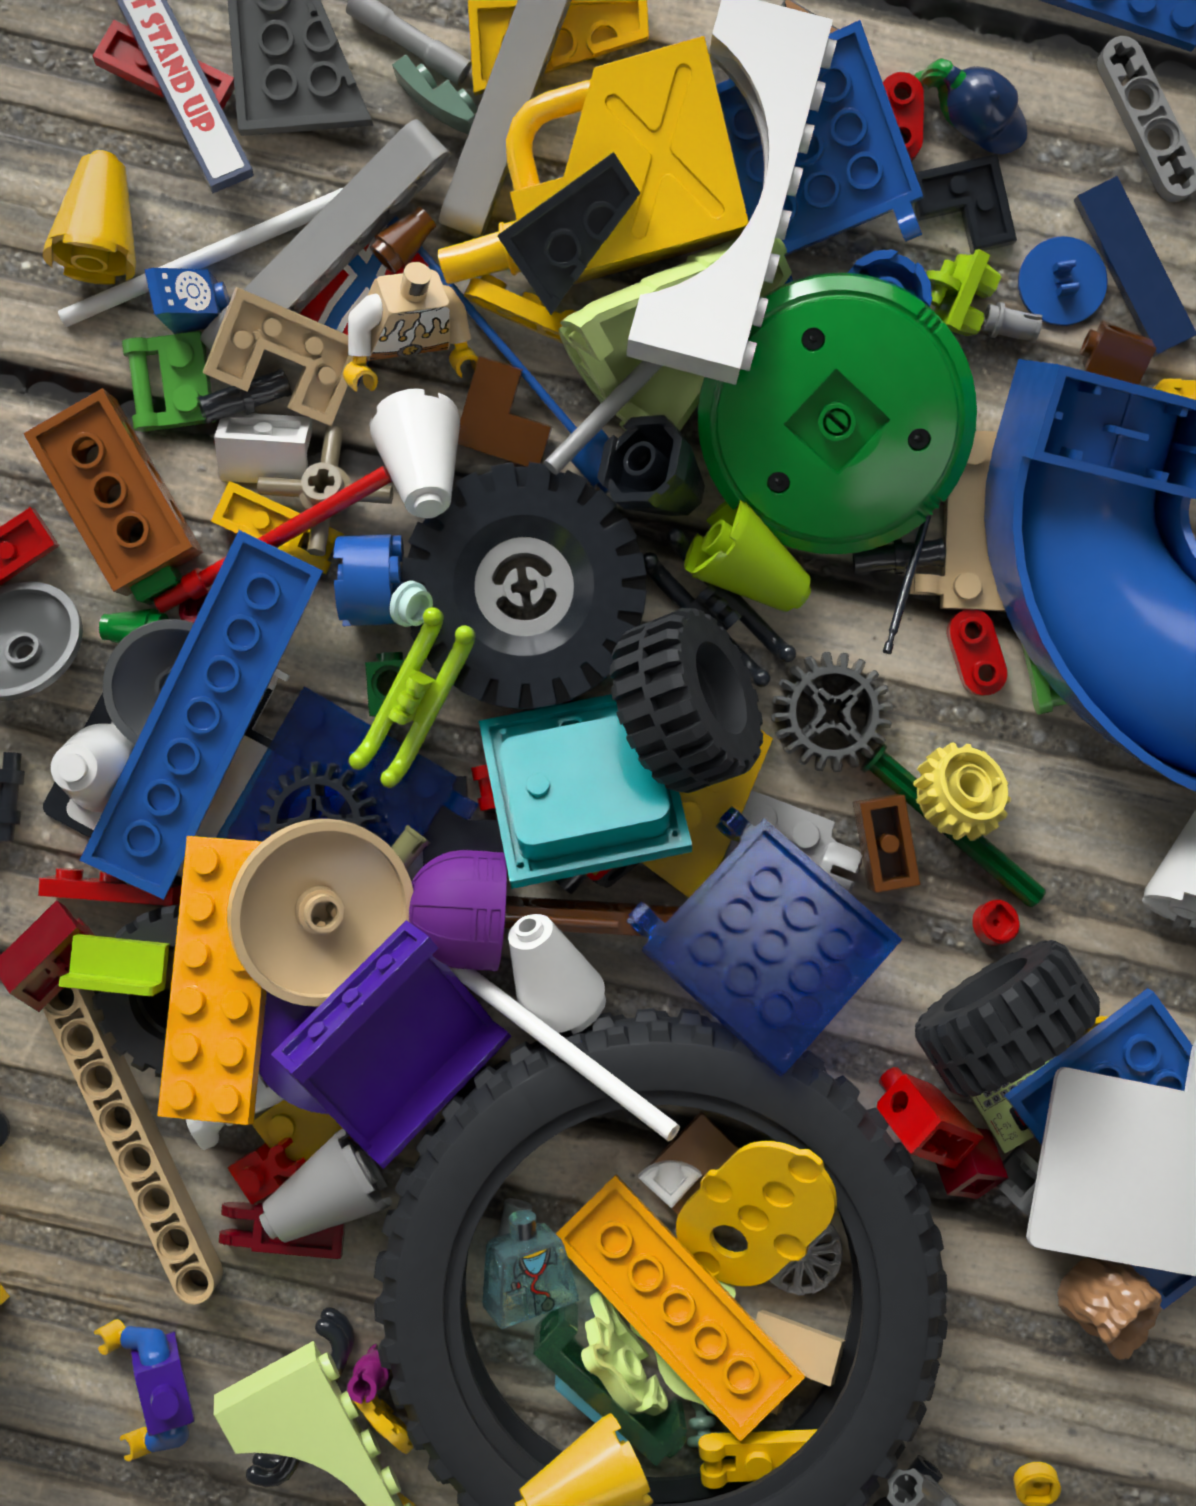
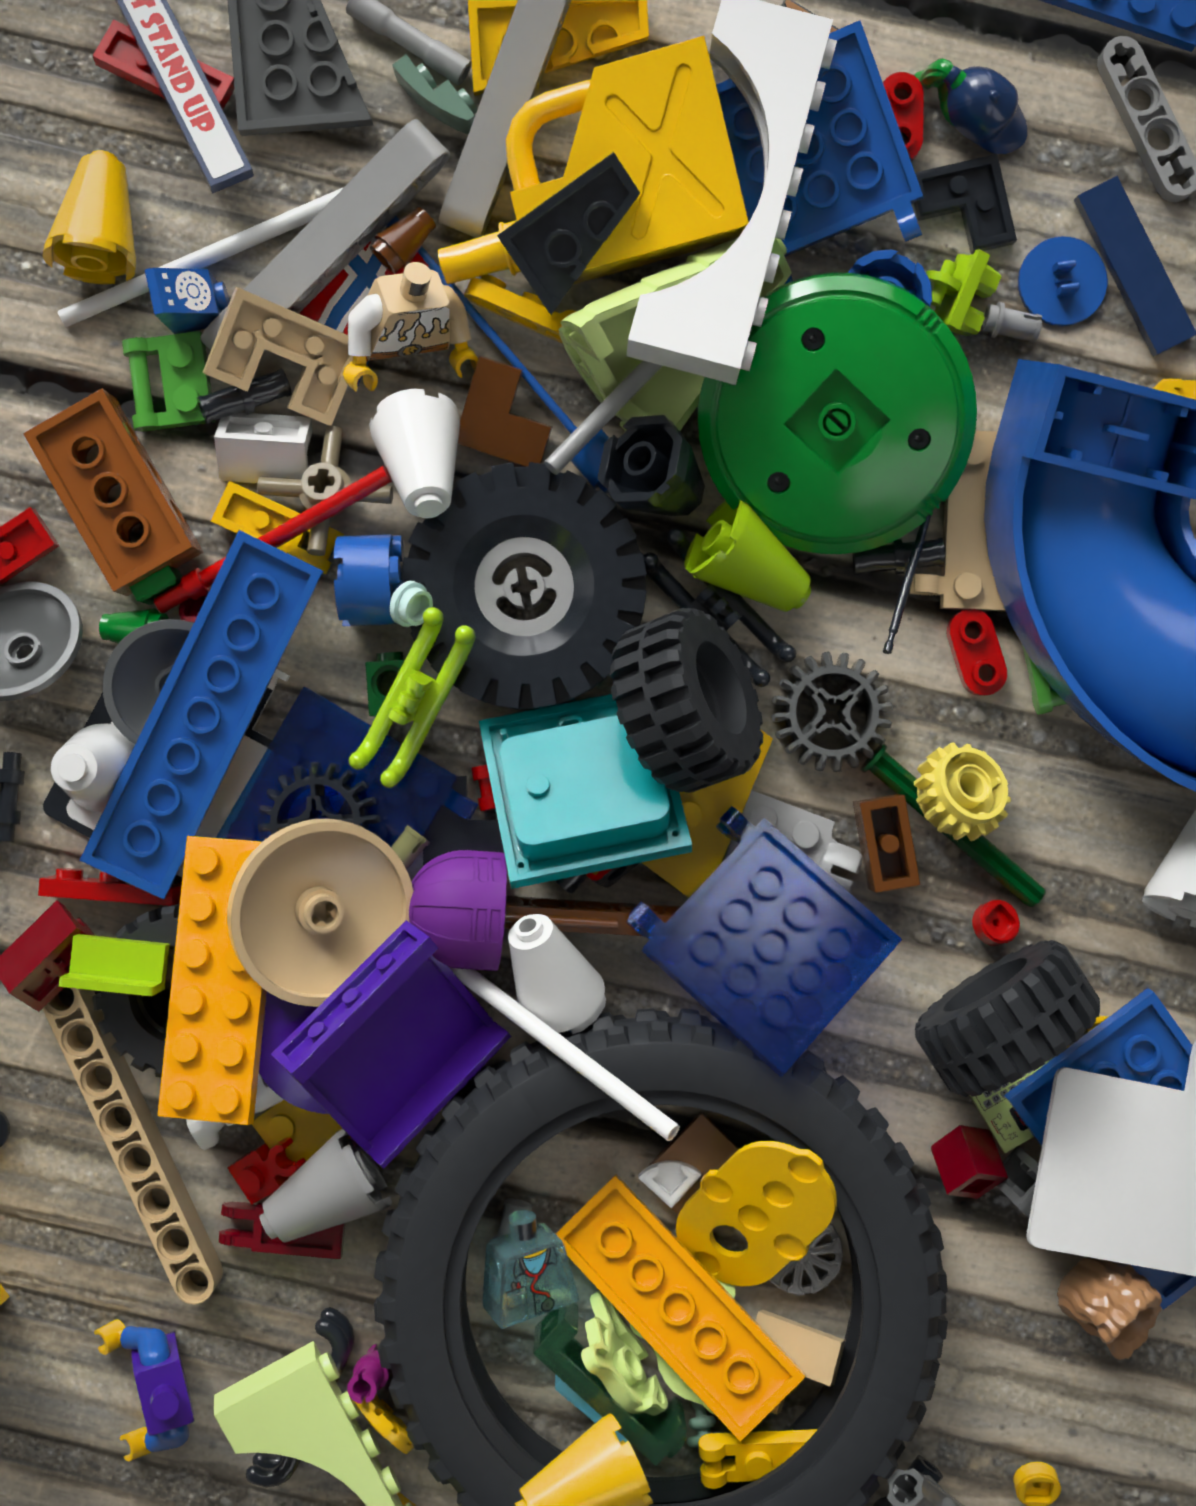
(926, 1119): red torso -> none
(1117, 353): reddish brown brick -> none

